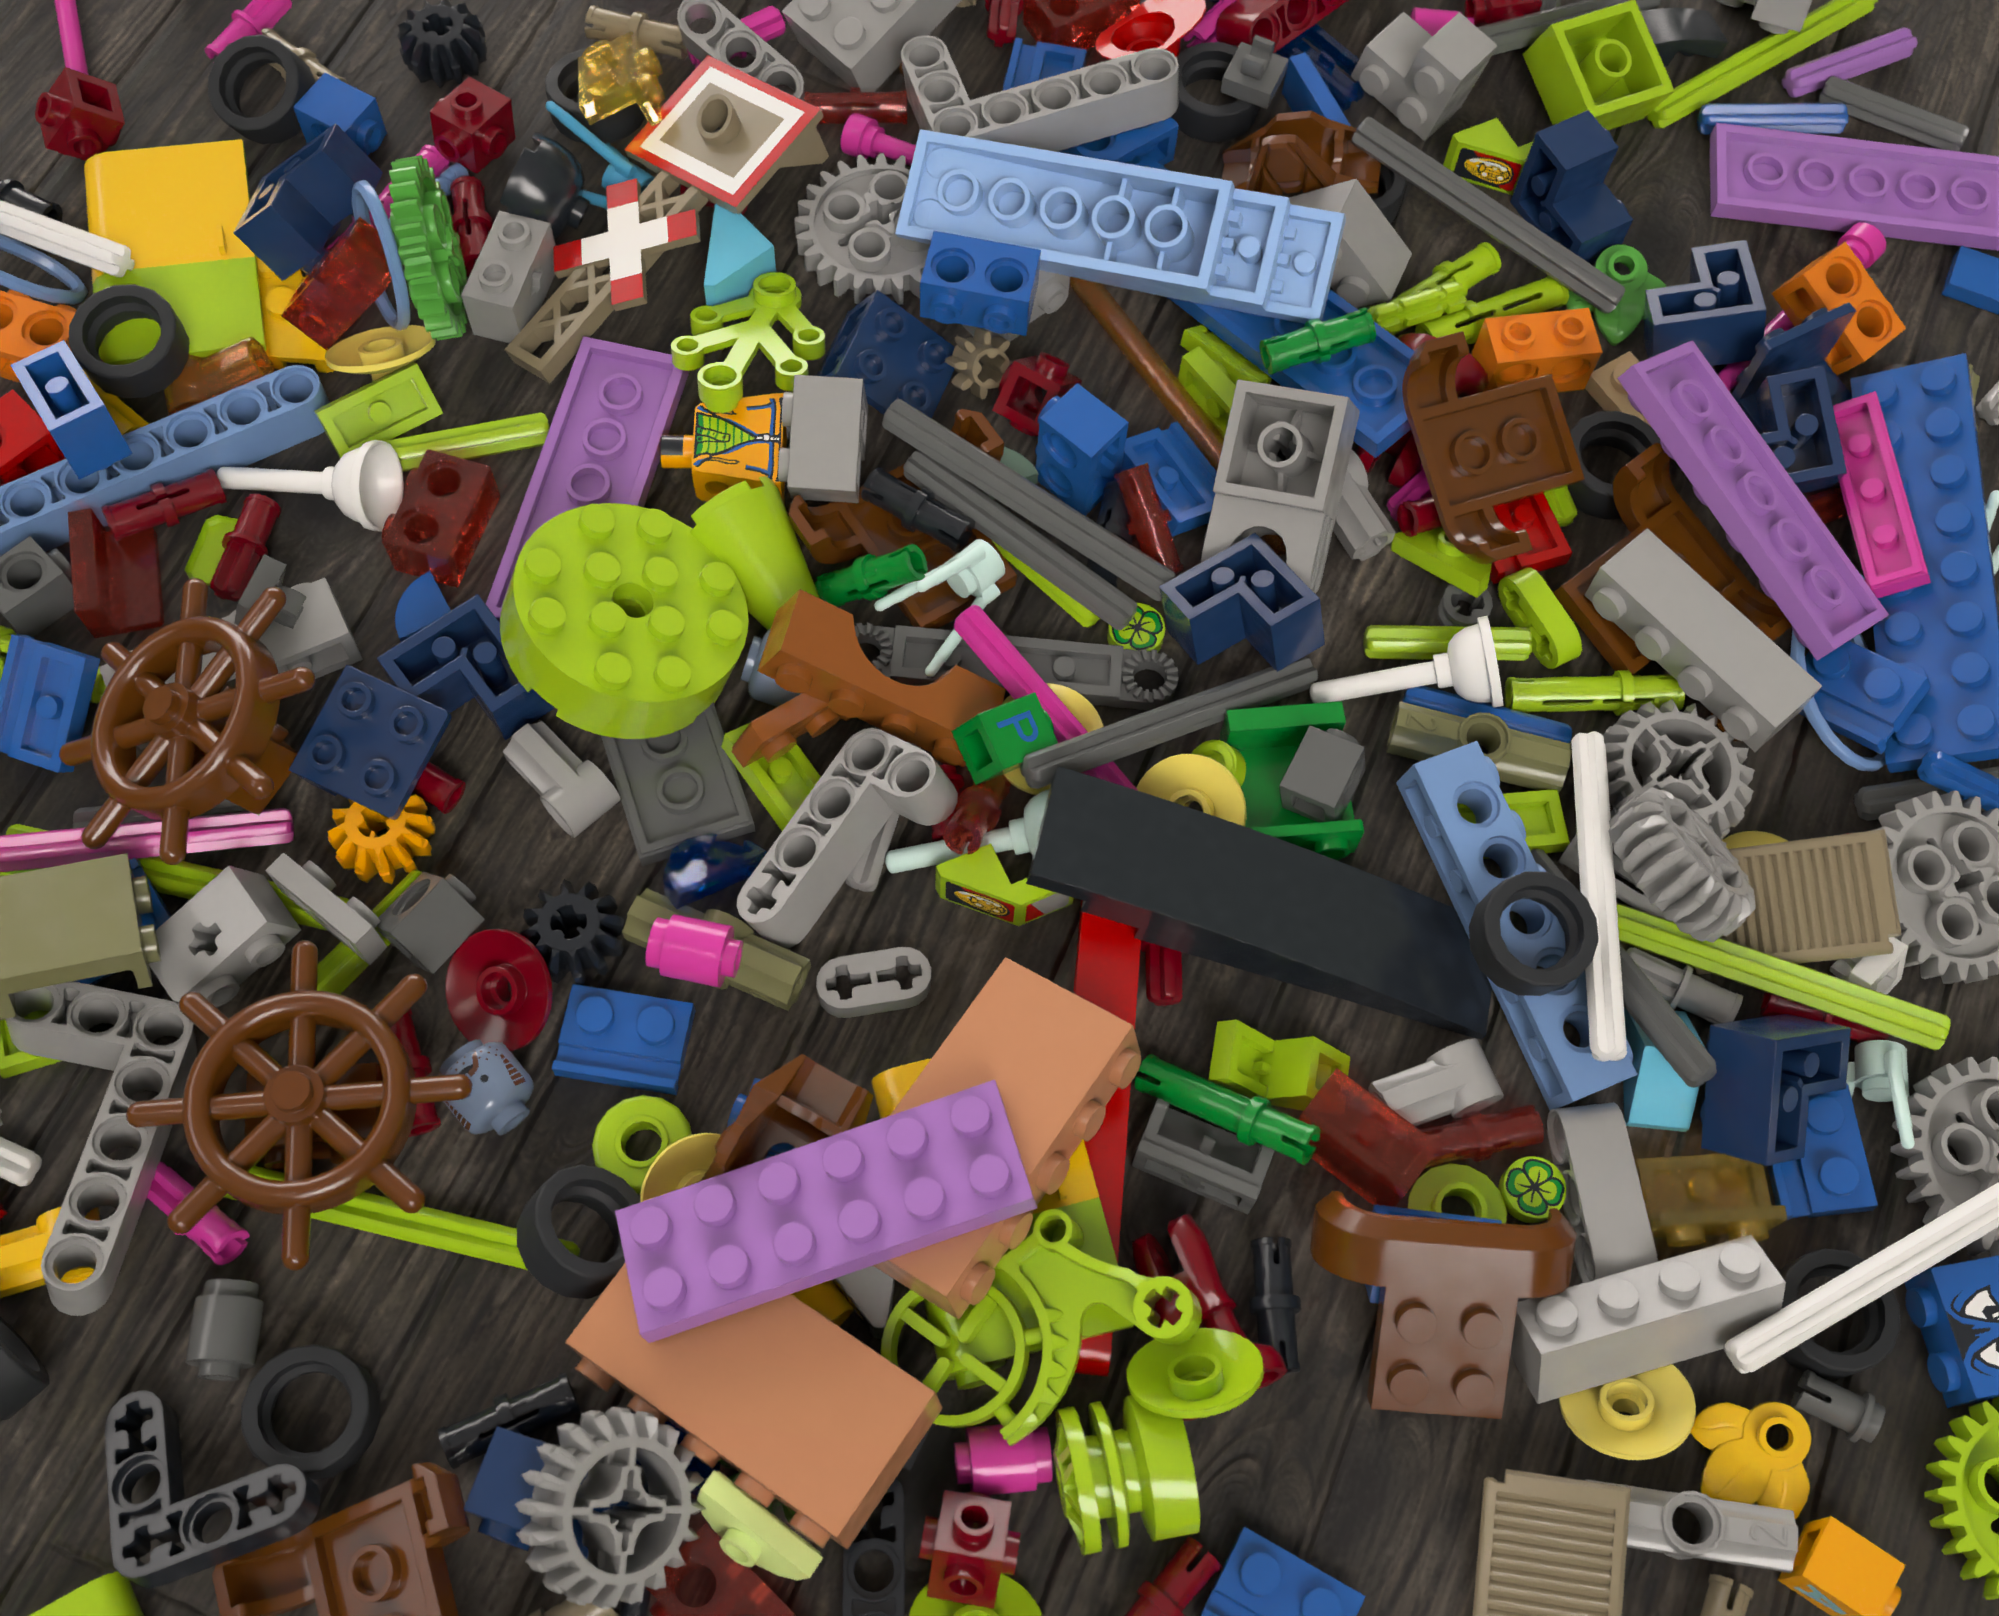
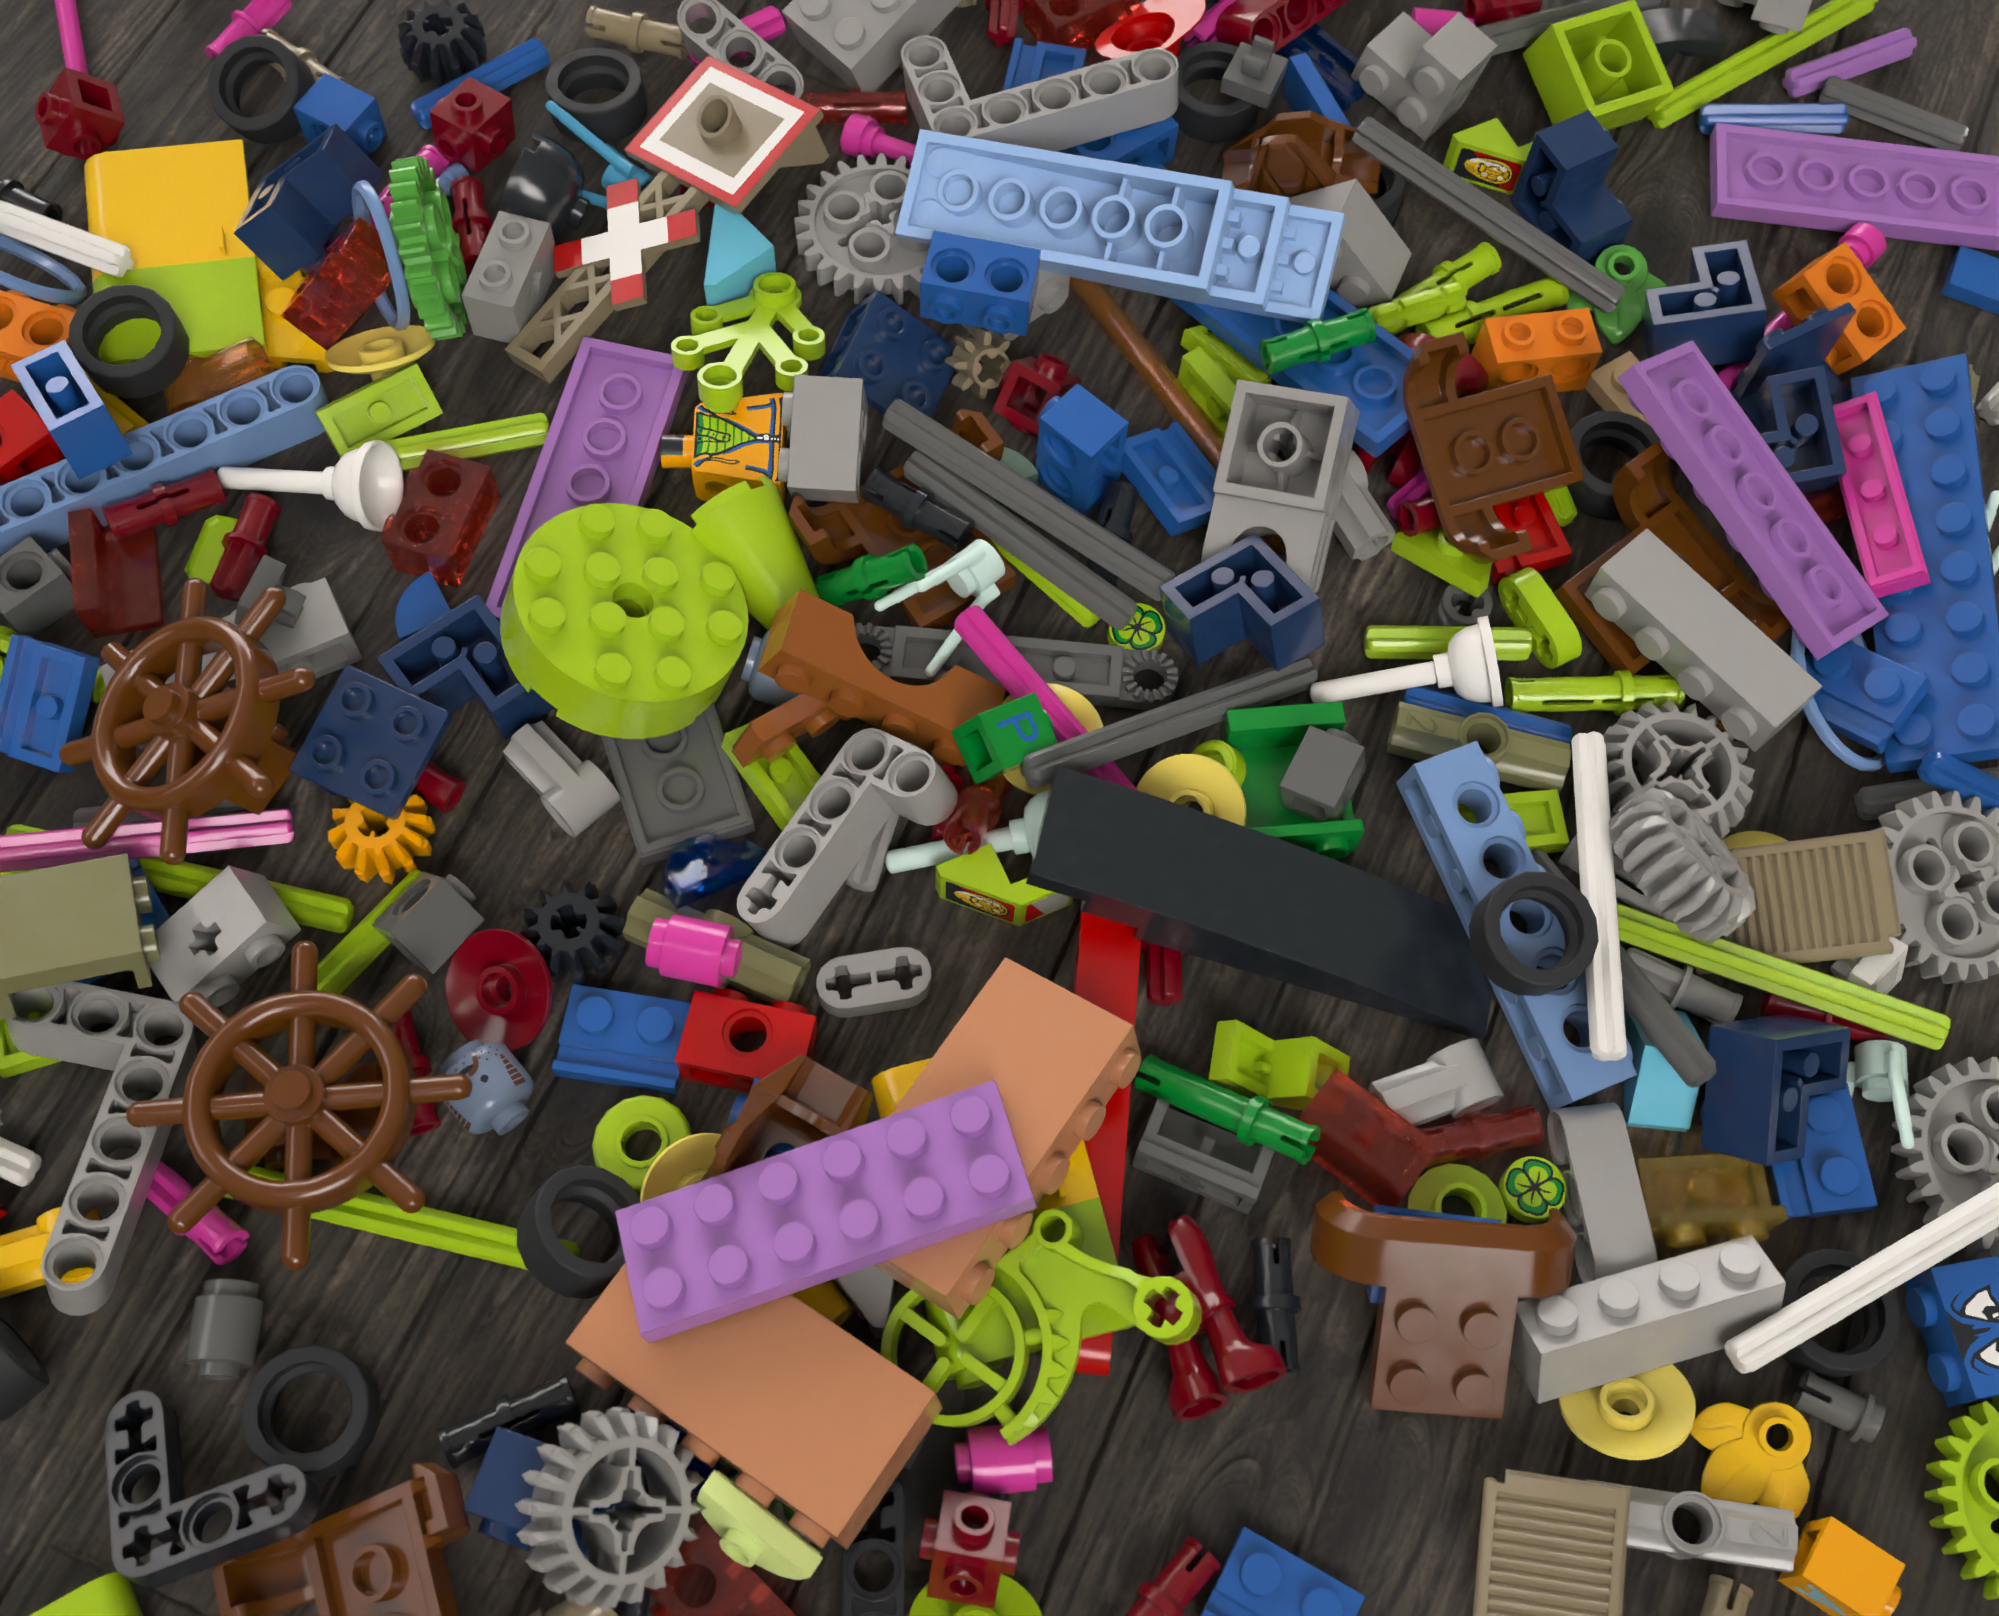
(311, 890): light grey plate -> none
(497, 74): none -> blue axle
(617, 76): clear yellow bracket -> none
(720, 1018): none -> red brick
(1123, 1473): lime wheel -> none
(1148, 517): clear red pin -> none
(1196, 1377): lime dish -> none

